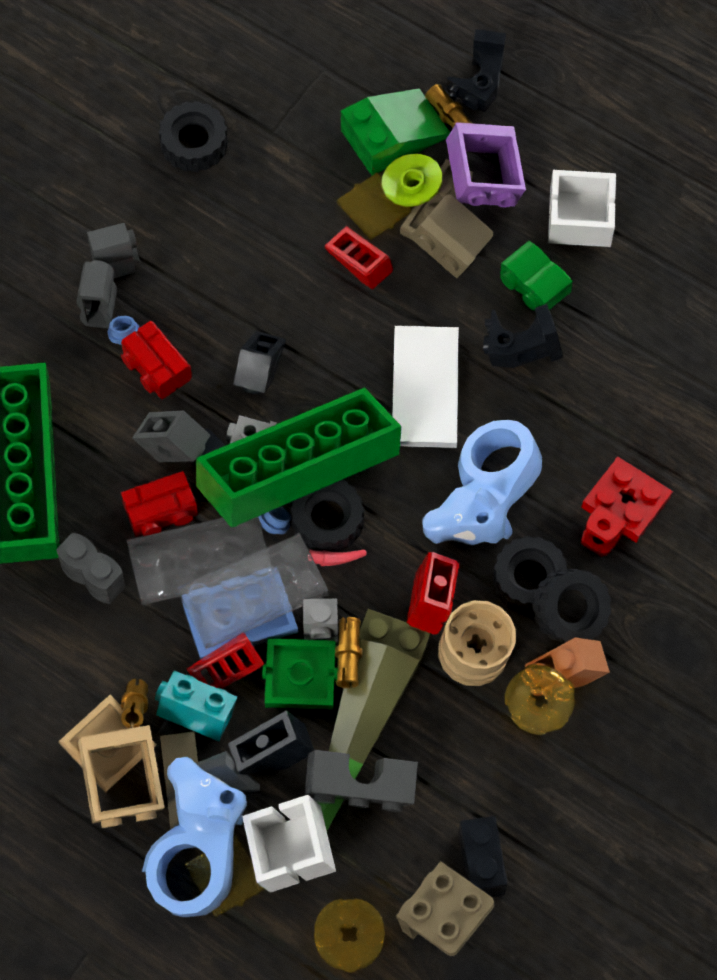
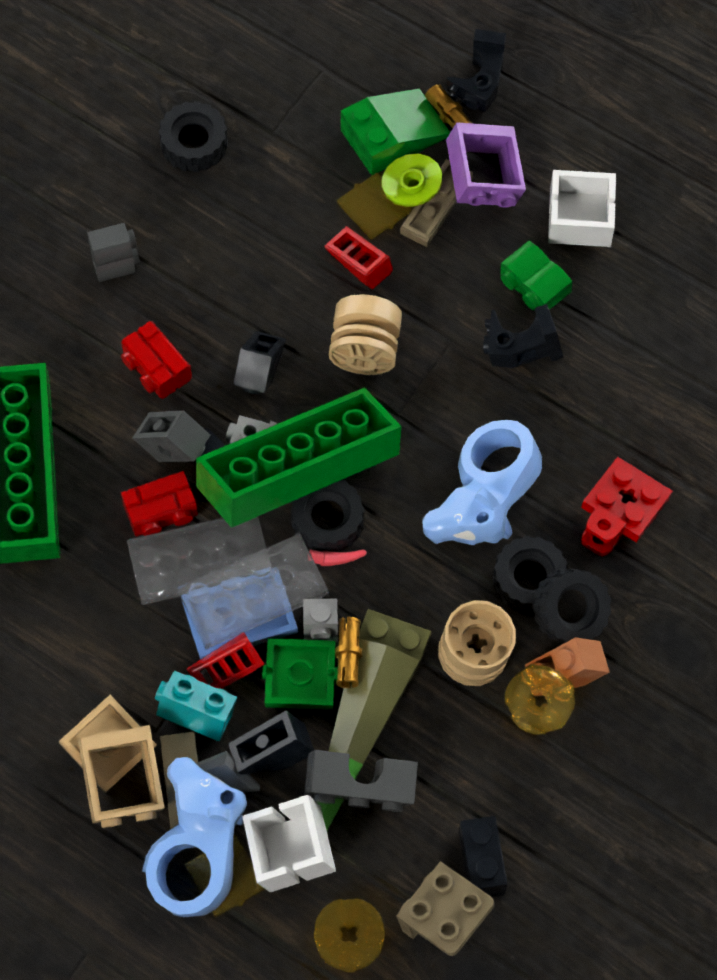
(95, 570): dark grey brick -> none
(97, 294): dark grey brick -> none
(120, 328): medium blue plate -> none
(134, 703): pearl gold pin -> none
(276, 521): medium blue plate -> none
(365, 334): none -> tan wheel
(426, 385): white tile -> none
(433, 593): red brick -> none
(452, 235): dark tan bracket -> none

